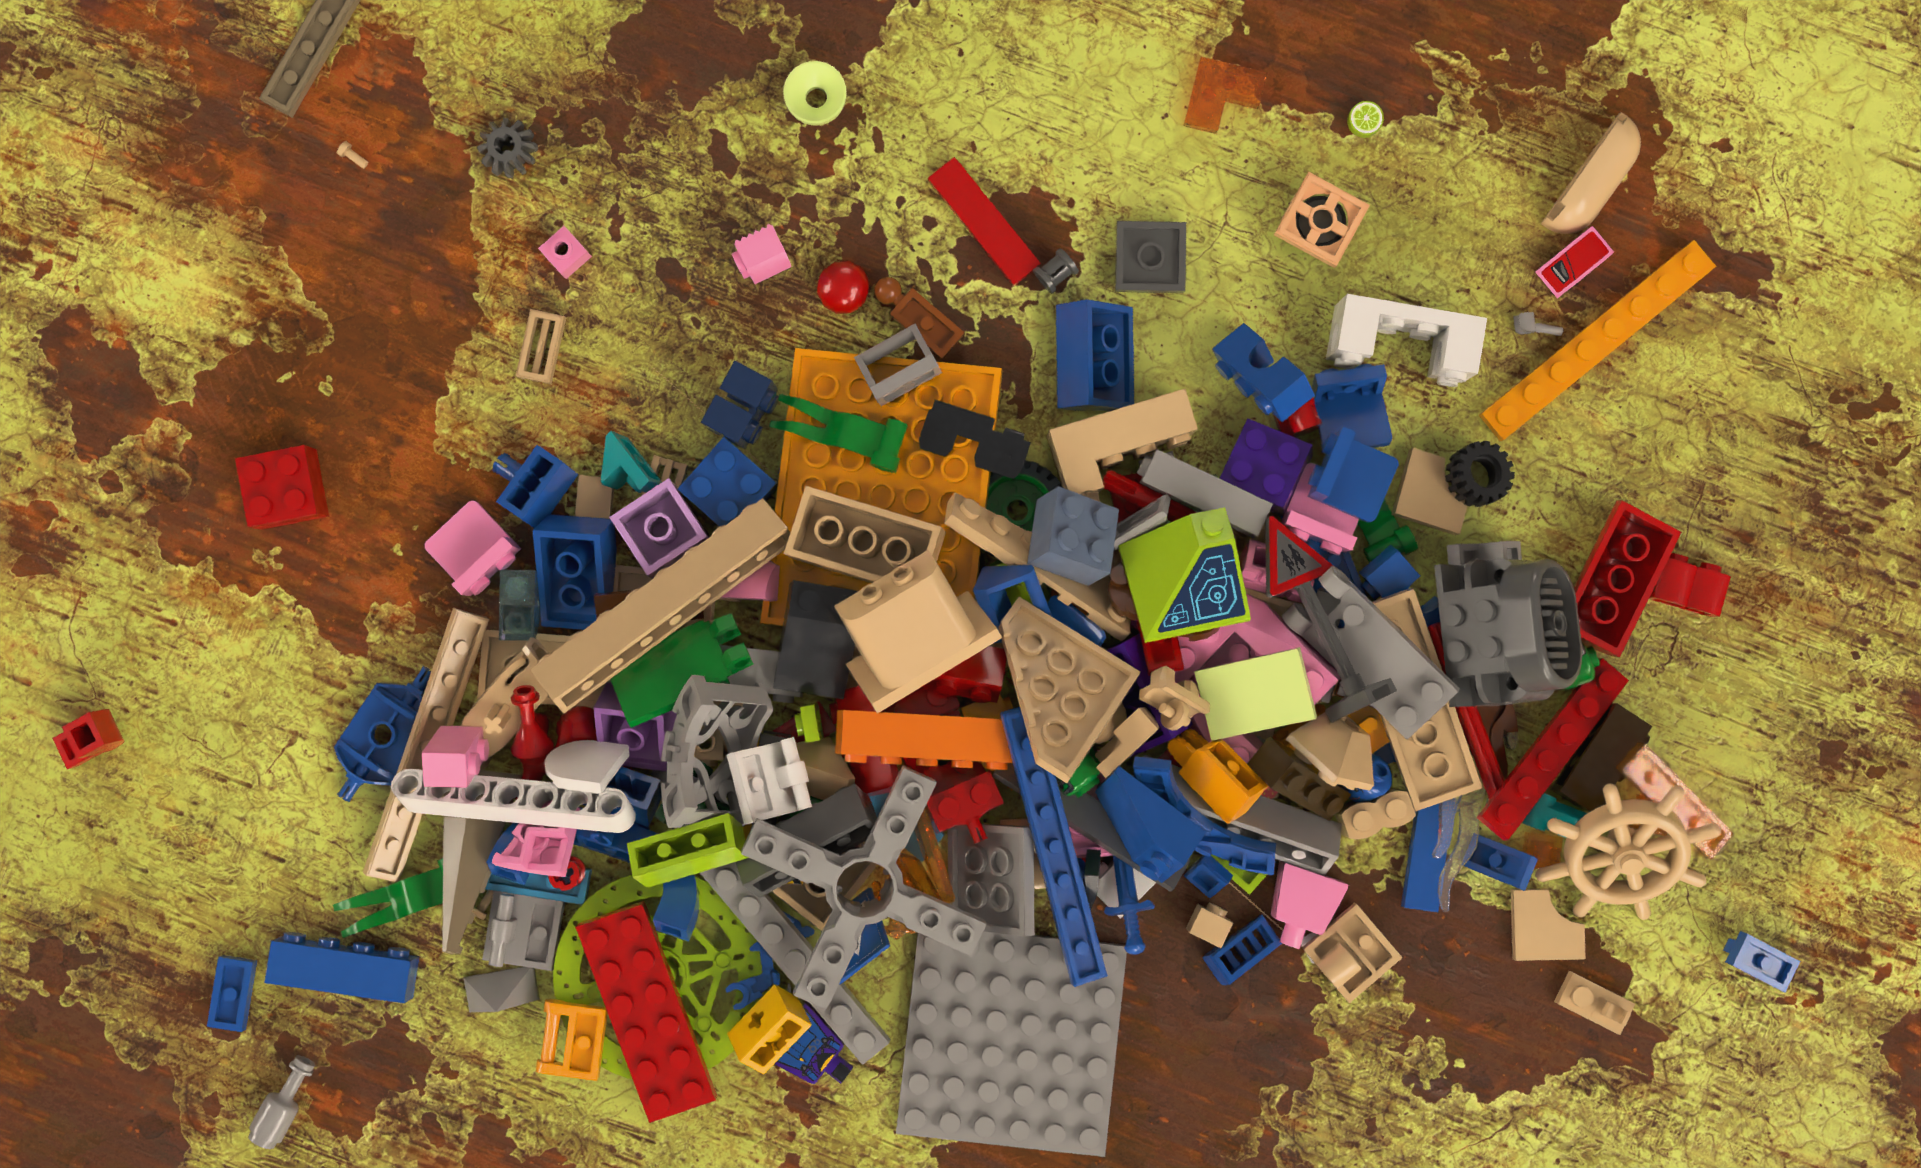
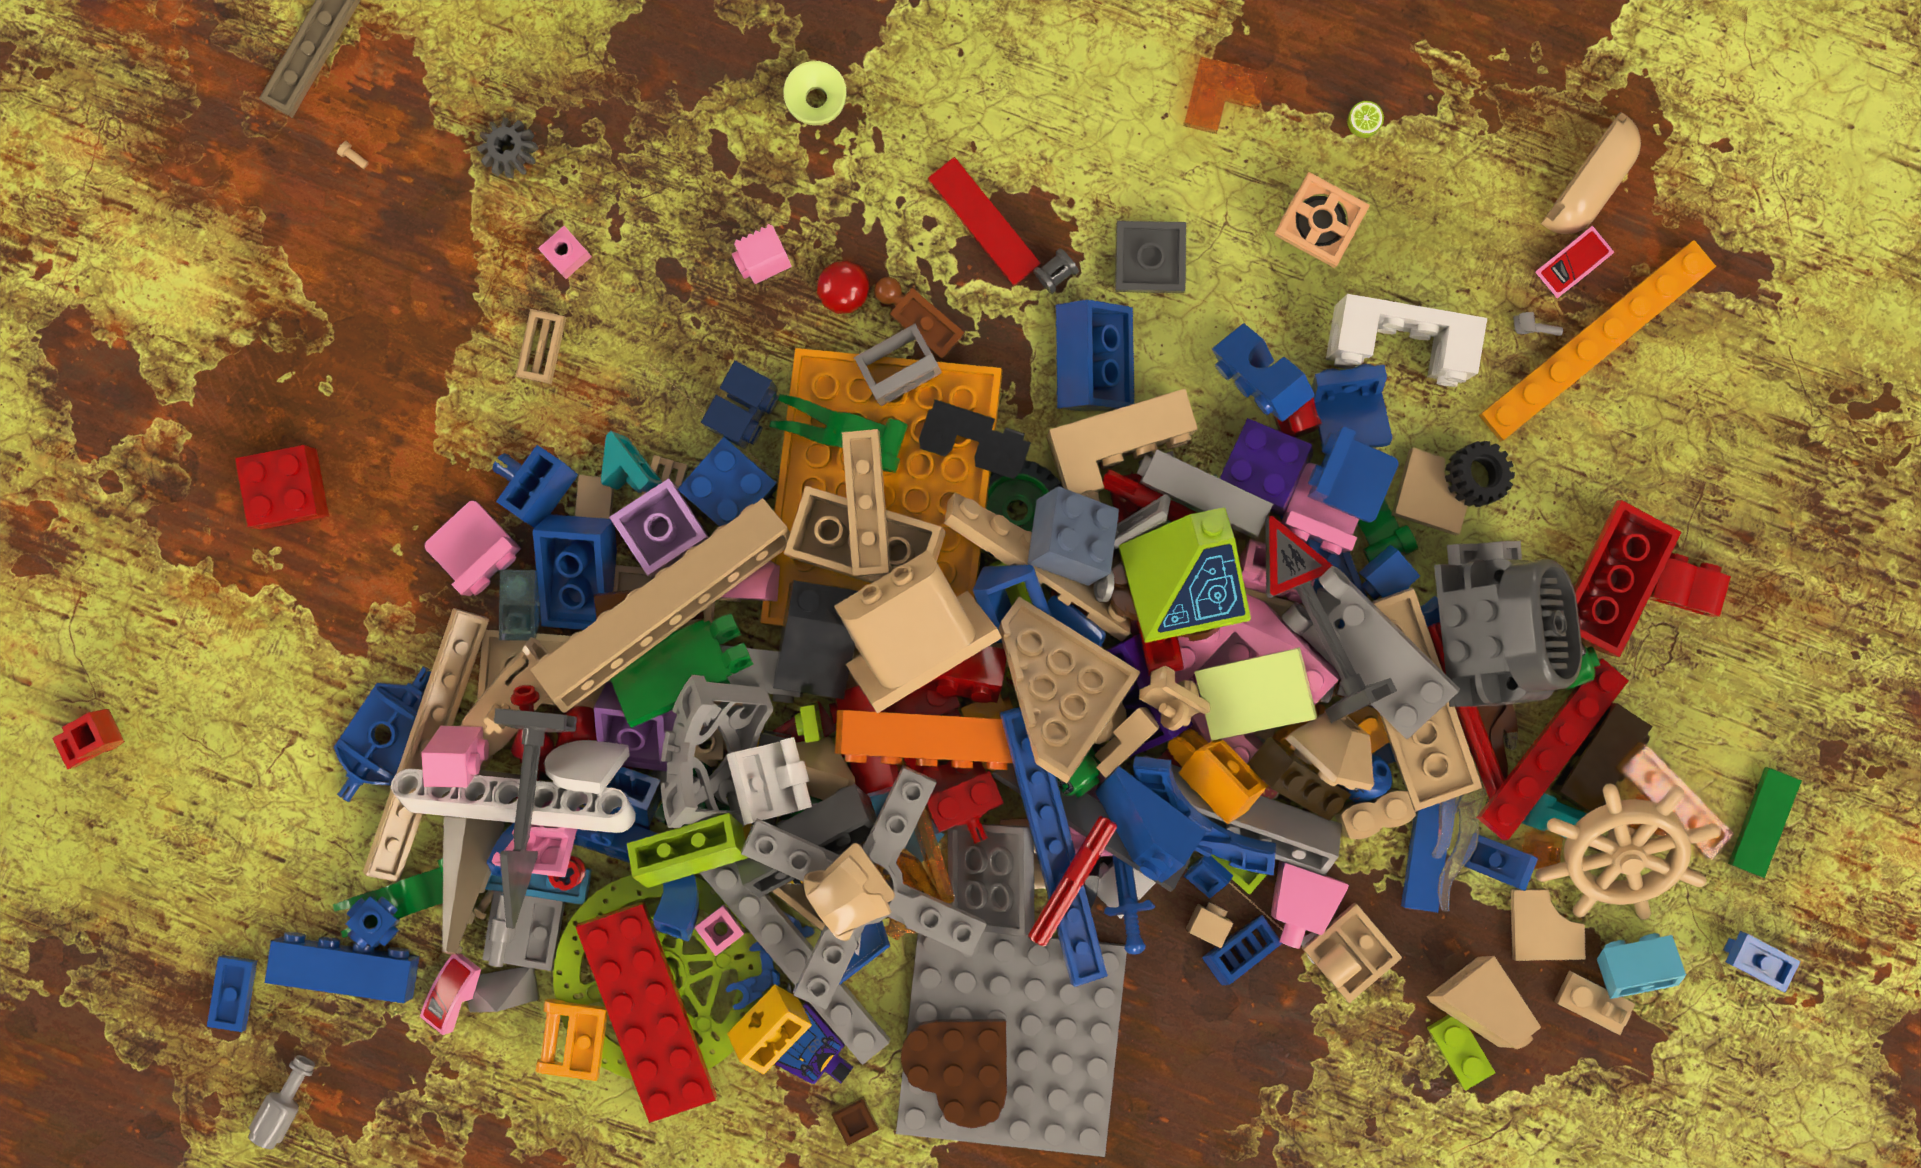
(386, 923): none -> blue brick
(451, 987): none -> slope
(519, 863): none -> dark grey piece
(717, 942): none -> bright pink plate
(848, 892): none -> tan piece
(855, 1121): none -> reddish brown tile
(866, 503): none -> tan plate
(961, 1064): none -> reddish brown plate
(1072, 881): none -> red axle
(1104, 588): none -> light grey piece
(1461, 1051): none -> lime plate
(1487, 1003): none -> tan slope
(1640, 965): none -> medium azure brick
(1764, 822): none -> green tile

